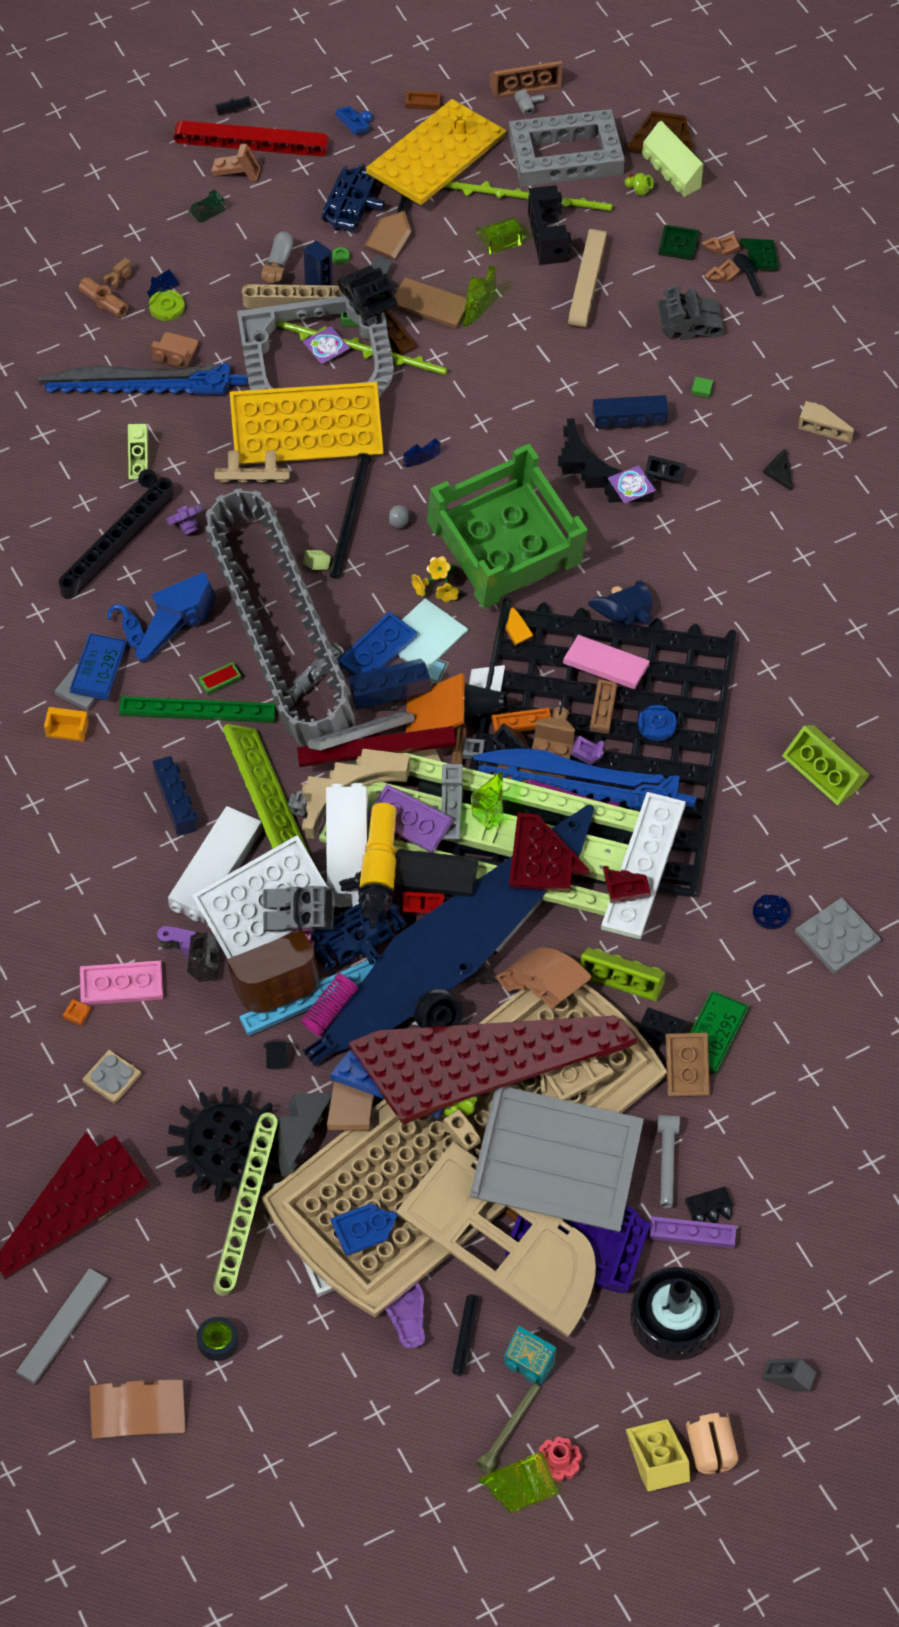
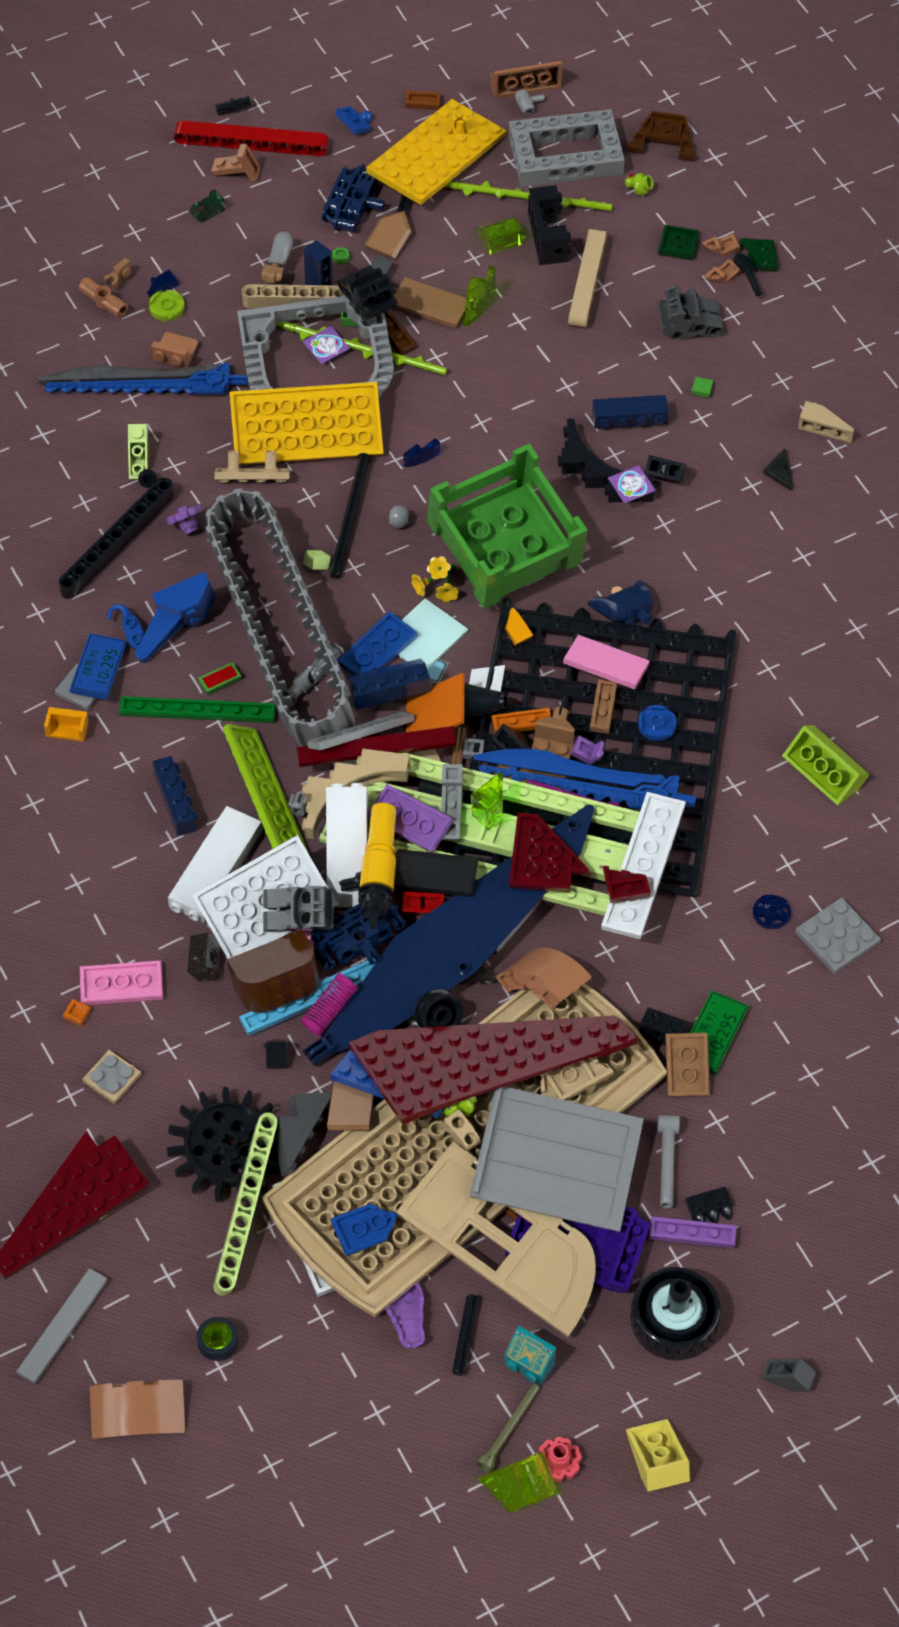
(175, 938): medium lavender leg -> none
(623, 974): lime slope -> none
(673, 159): yellowish green slope -> none
(712, 1444): light nougat cylinder -> none

